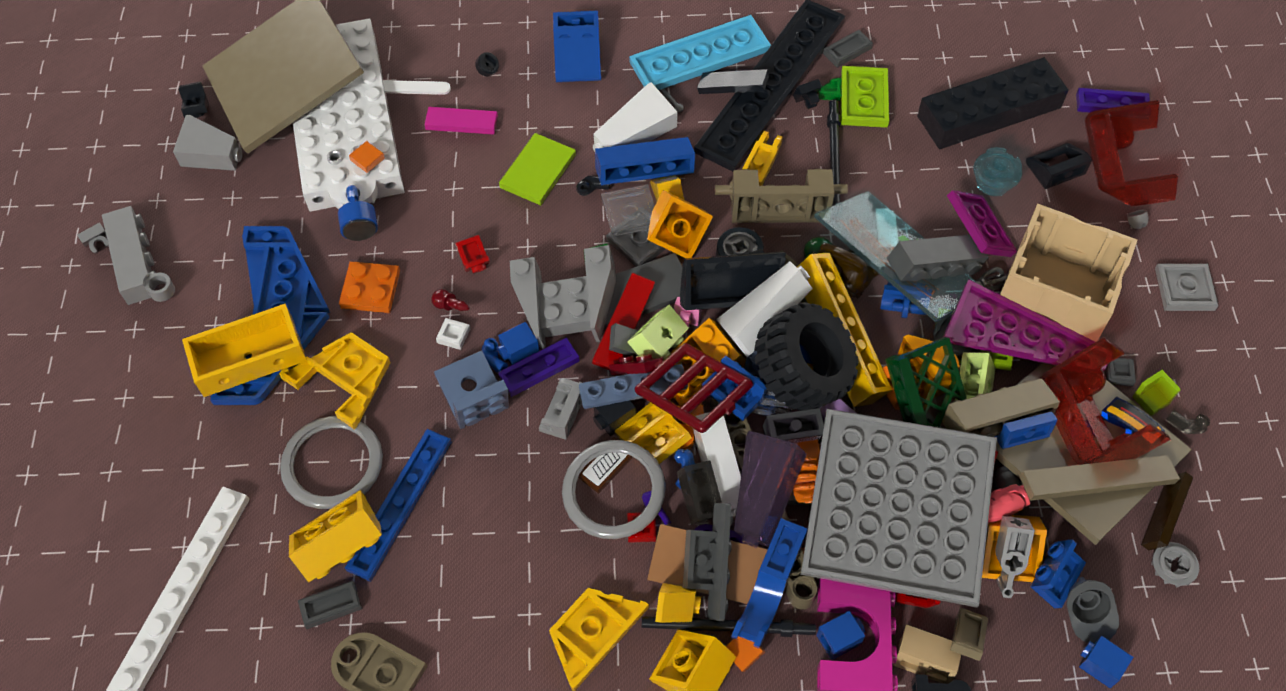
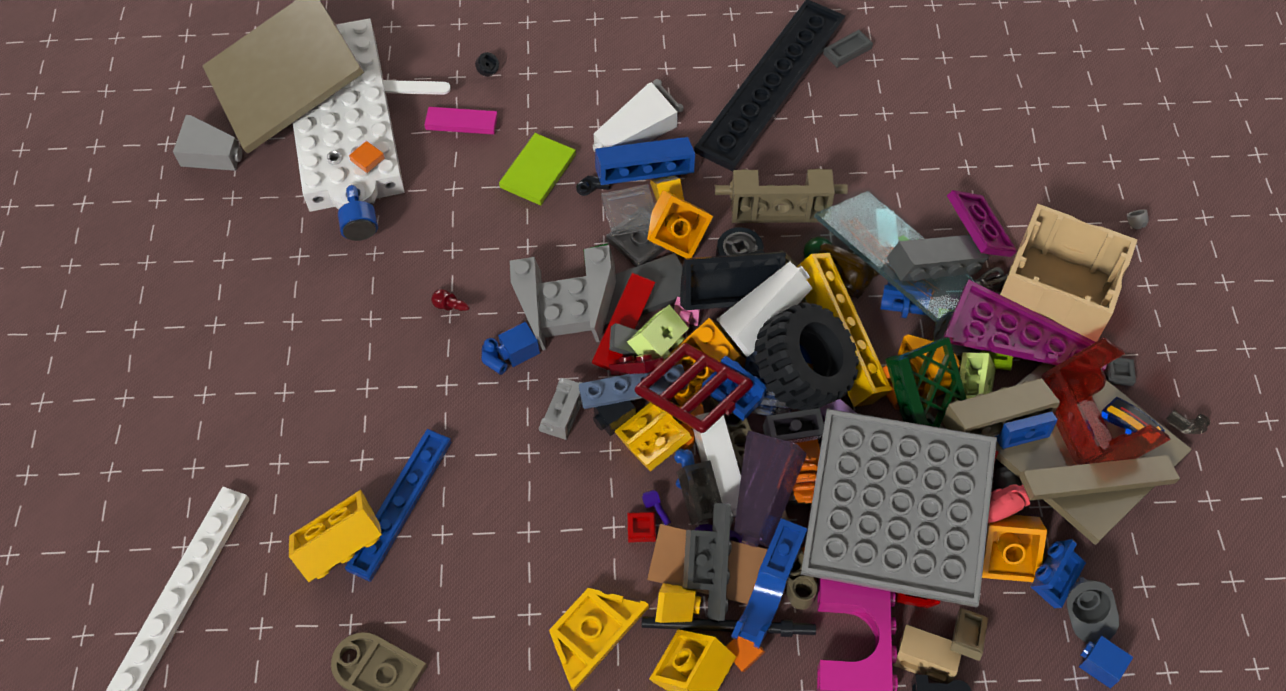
(92, 235): light grey tile -> none
(131, 259): light grey hinge -> none
(193, 99): black bracket -> none
(220, 354): yellow piece -> none
(276, 278): blue wing -> none
(328, 502): light grey wedge -> none
(329, 604): dark grey tile -> none
(350, 365): yellow wing -> none
(369, 287): orange plate -> none
(453, 333): white tile -> none
(472, 254): red bracket -> none
(473, 405): sand blue bracket -> none
(539, 367): dark purple plate -> none
(576, 46): blue slope -> none
(603, 469): tile -> none
(624, 530): light grey wedge -> none
(700, 53): medium azure plate -> none
(733, 81): tile -> none
(763, 156): yellow hinge -> none
(808, 93): black tile -> none
(831, 90): green tile -> none
(833, 124): black bar -> none
(841, 635): blue brick -> none
(864, 96): lime plate -> none
(992, 103): black brick -> none
(997, 171): clear light blue cone -> none
(1013, 551): light grey piece -> none
(1059, 173): black tile -> none
(1097, 99): dark purple plate -> none
(1113, 130): clear red windscreen -> none
(1156, 393): lime panel -> none
(1167, 513): dark brown tile -> none
(1186, 287): light grey tile -> none
(1187, 563): light grey gear -> none

